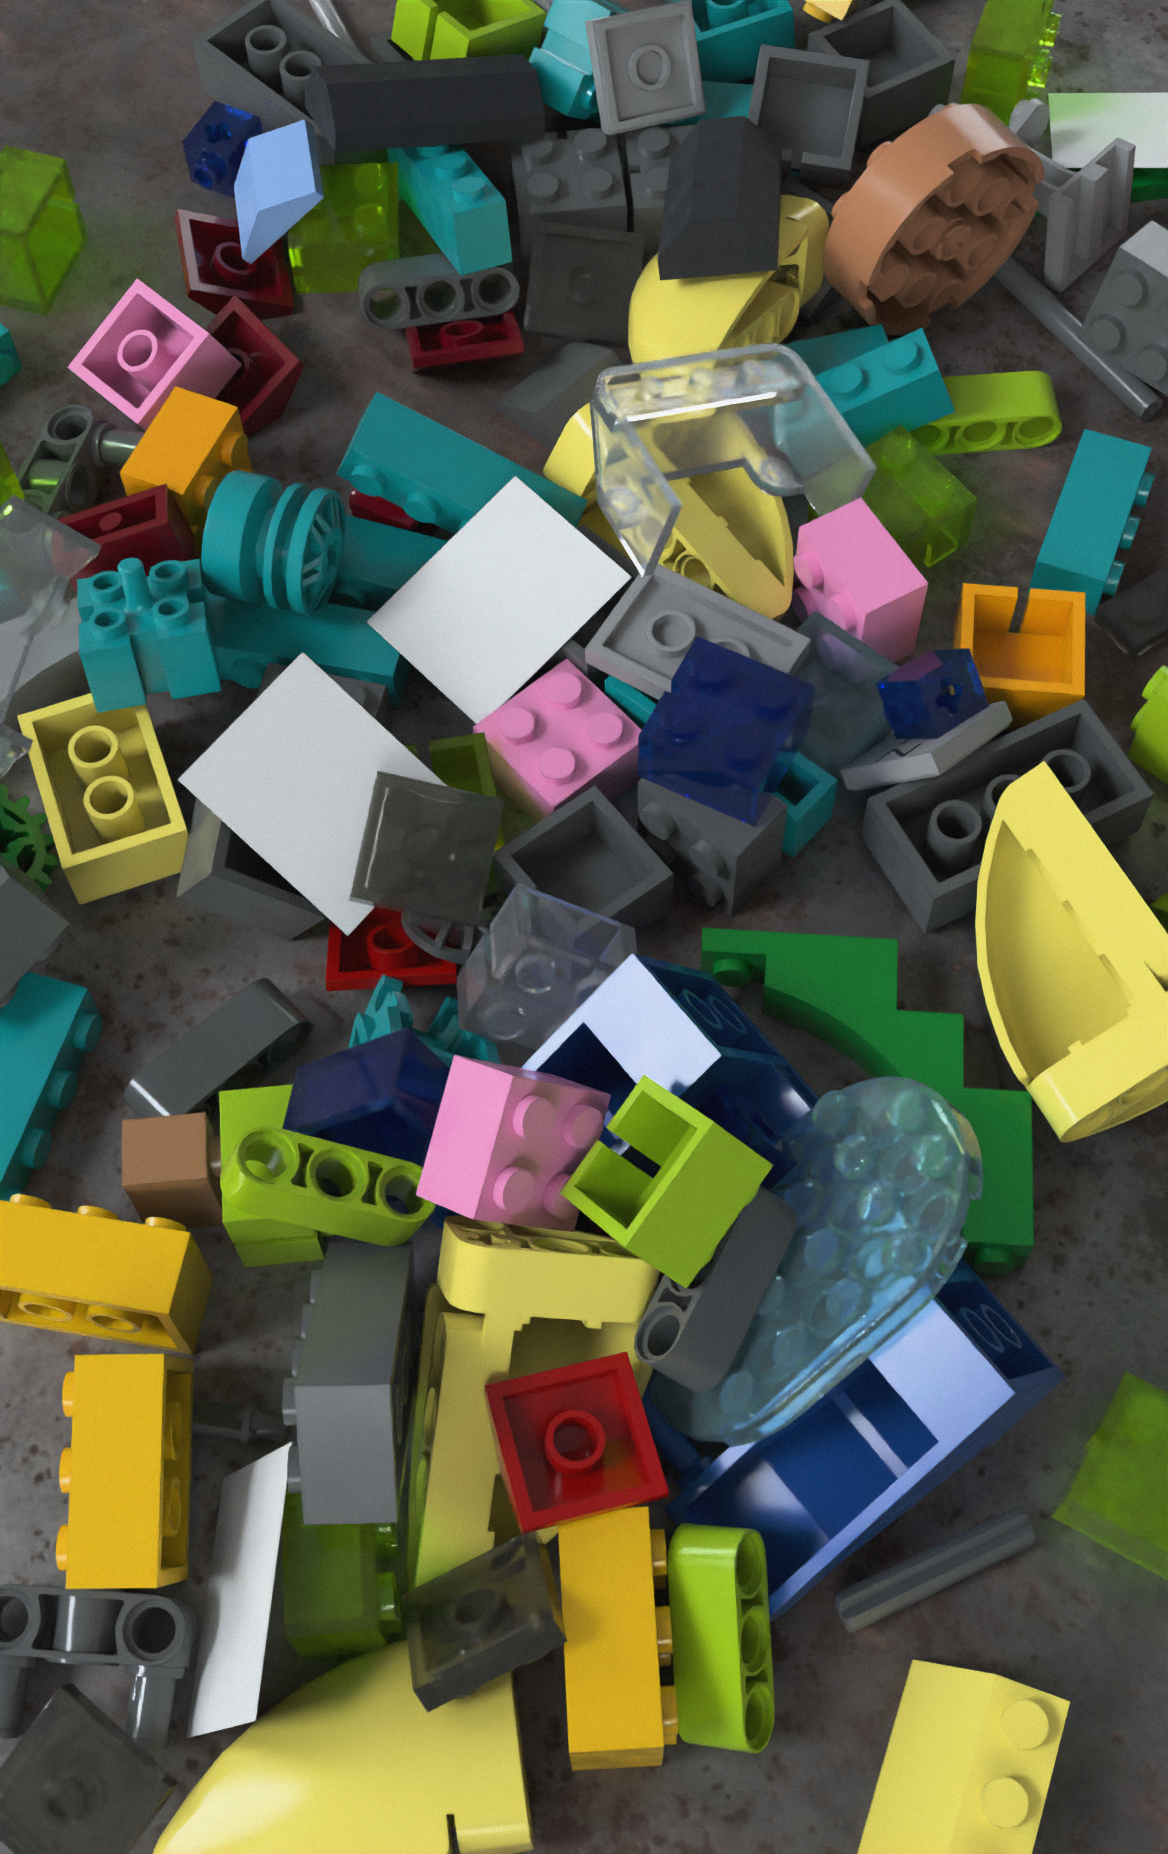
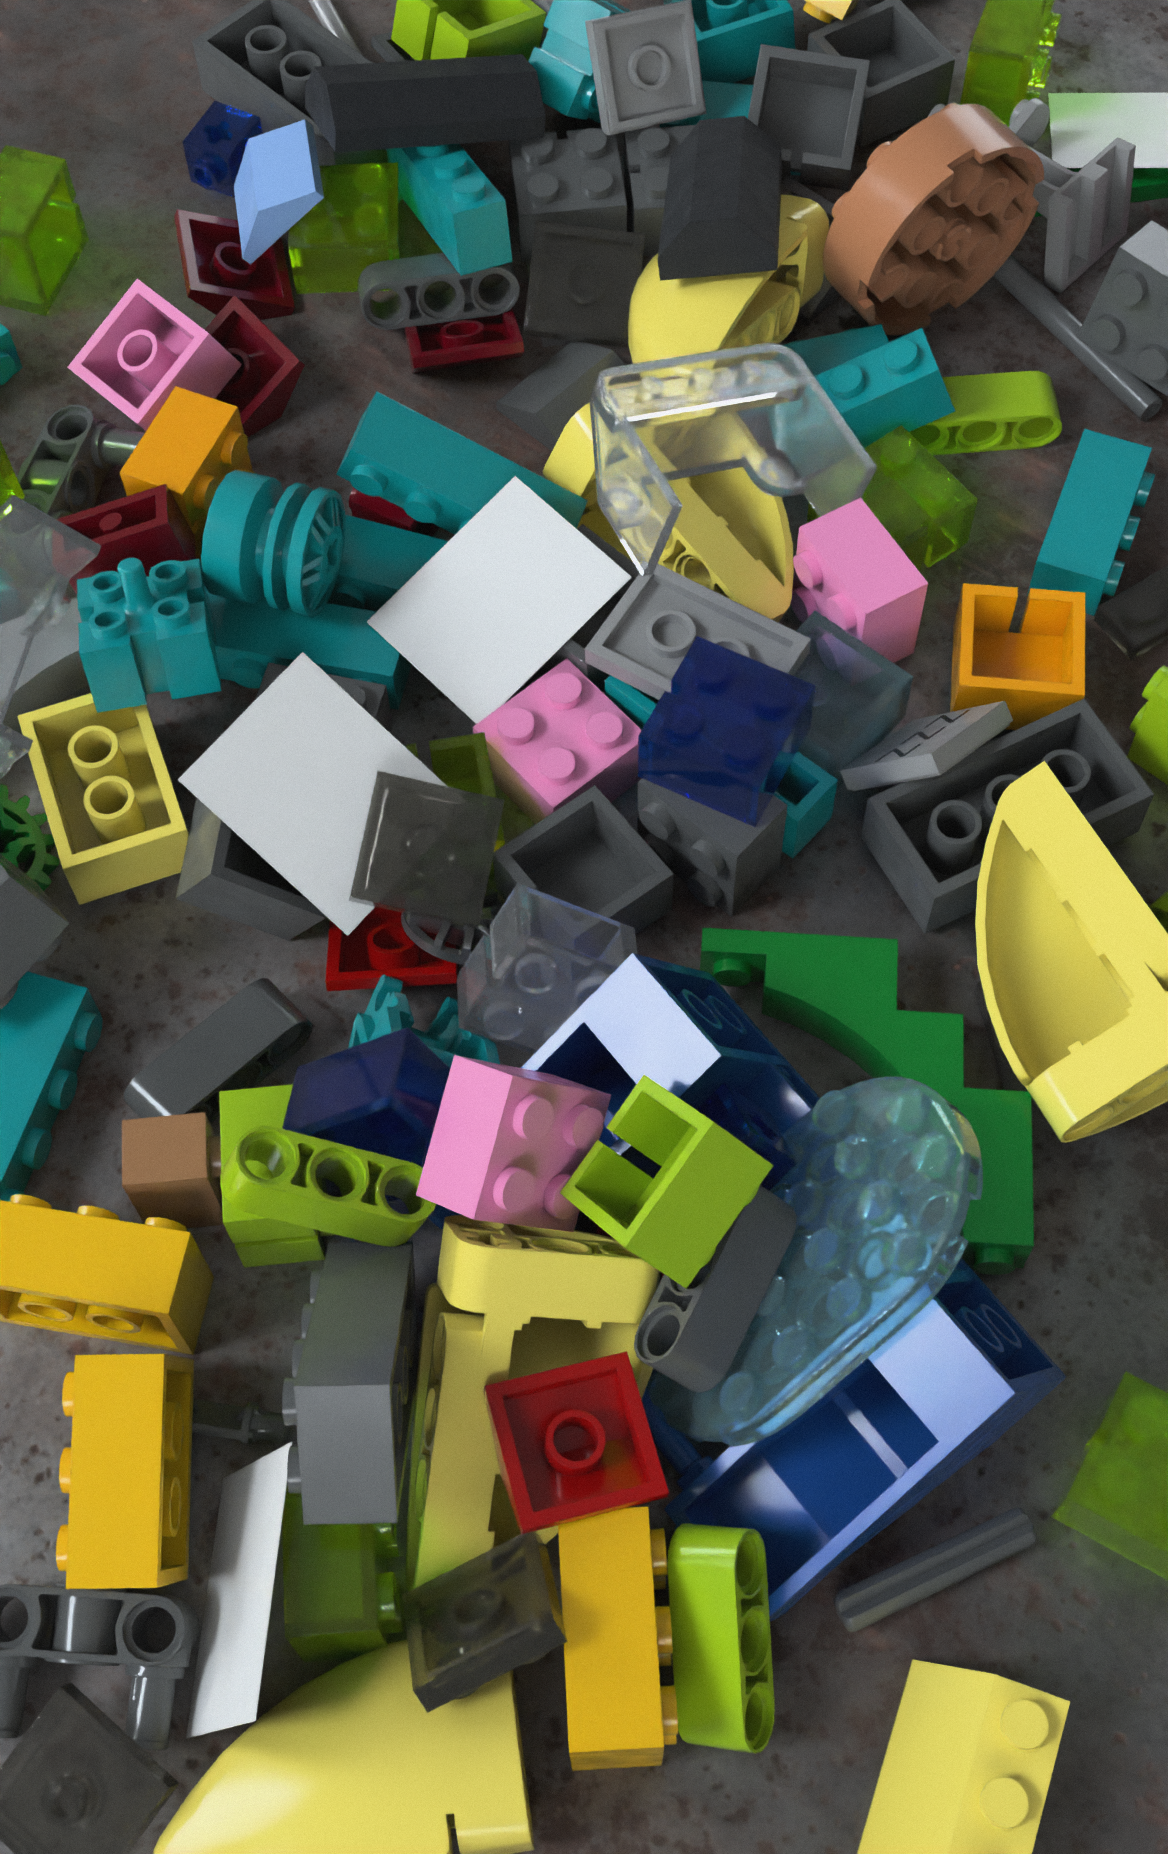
(919, 696): clear blue brick -> none

